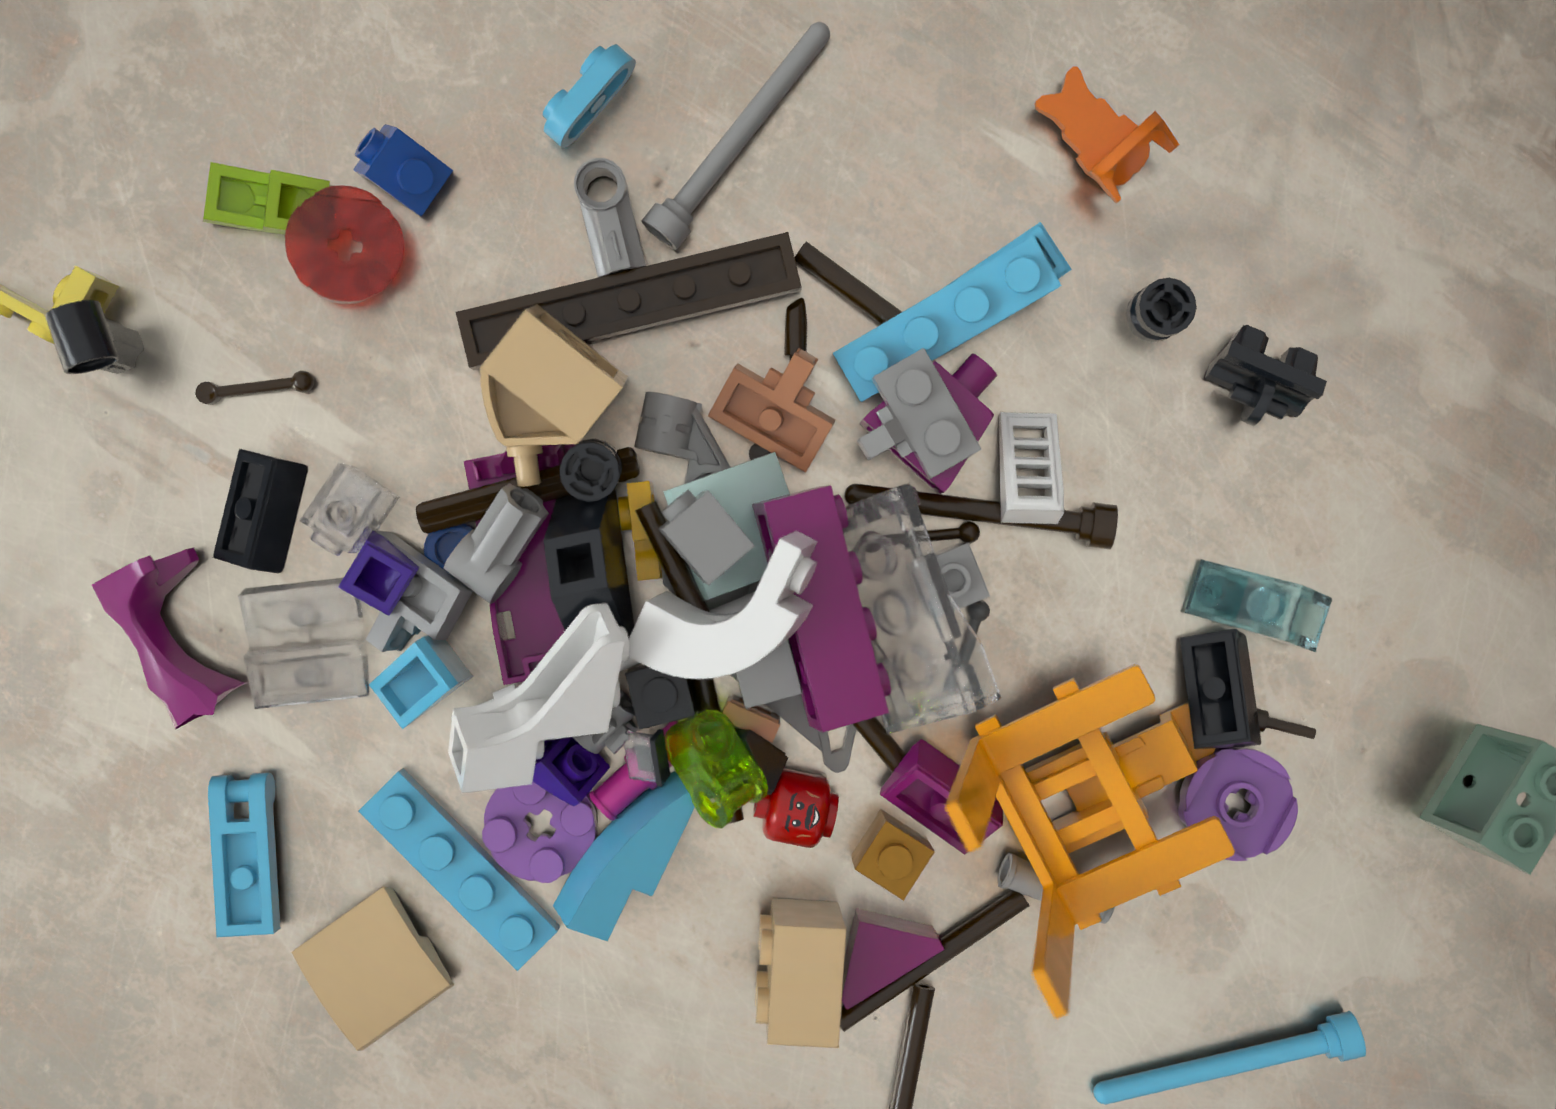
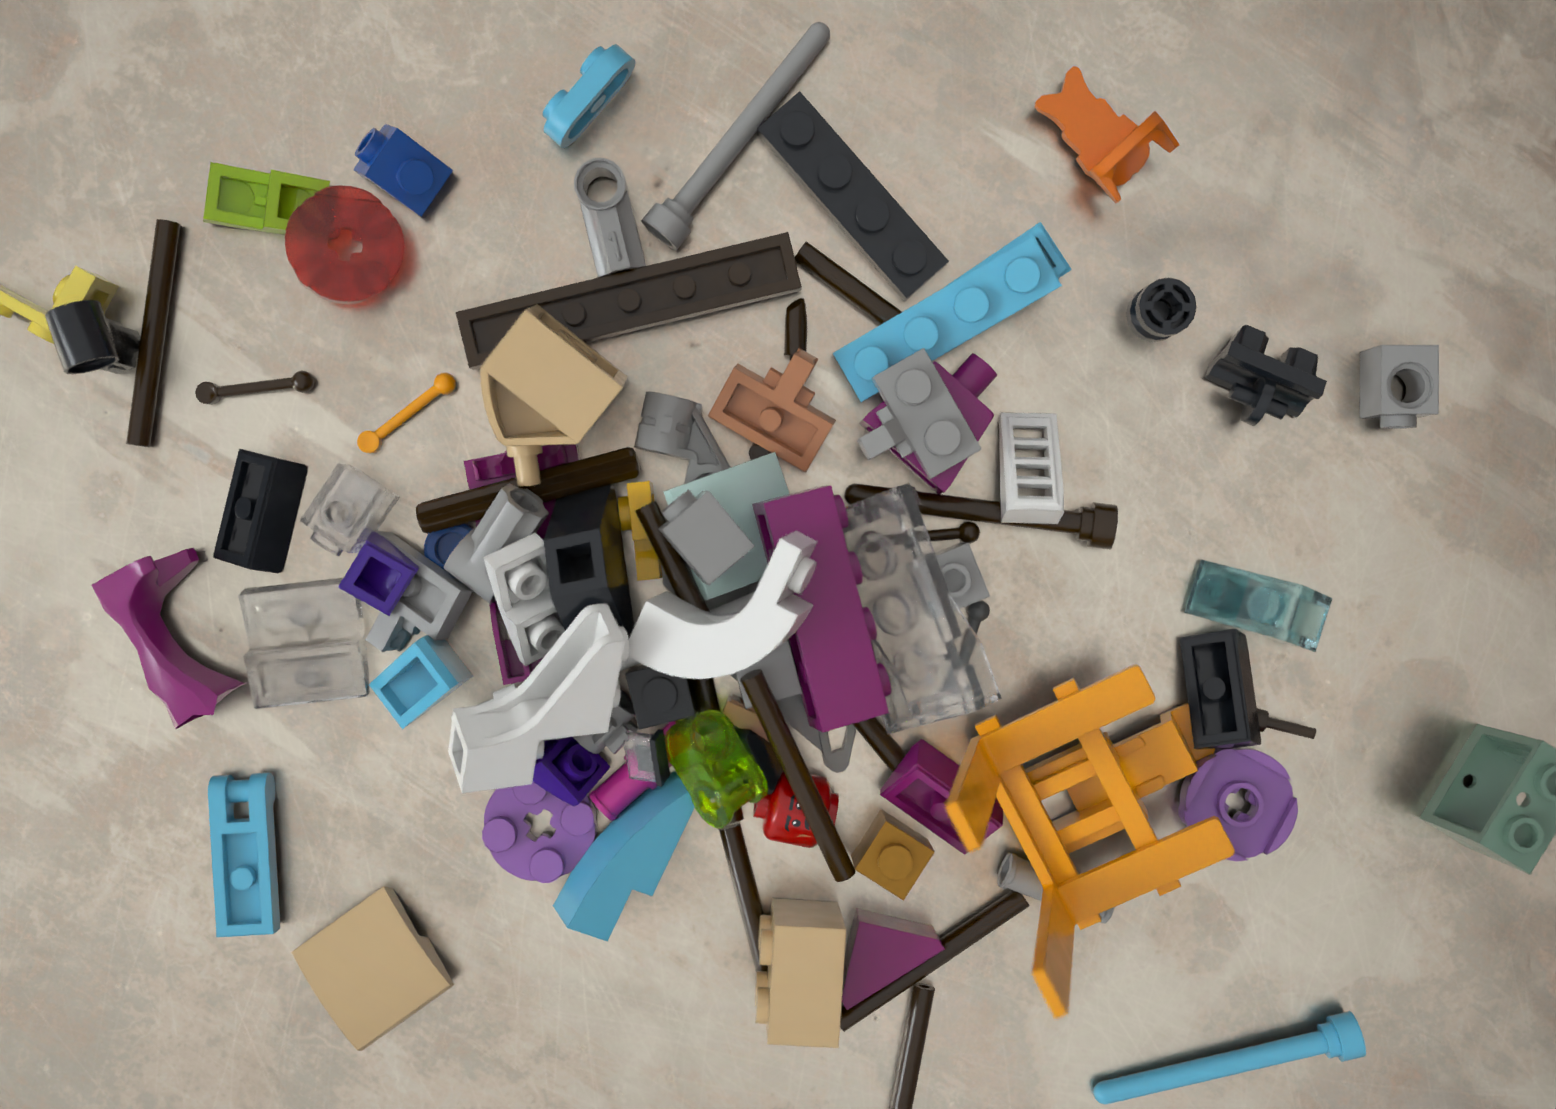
(153, 333): none -> dark brown piece
(372, 440): none -> light orange hinge
(459, 869): medium azure plate -> none
(524, 598): none -> white slope
(598, 463): black wheel -> none
(744, 886): none -> dark brown bar
(798, 775): none -> dark brown bar
(852, 196): none -> black plate
(1416, 367): none -> light grey brick

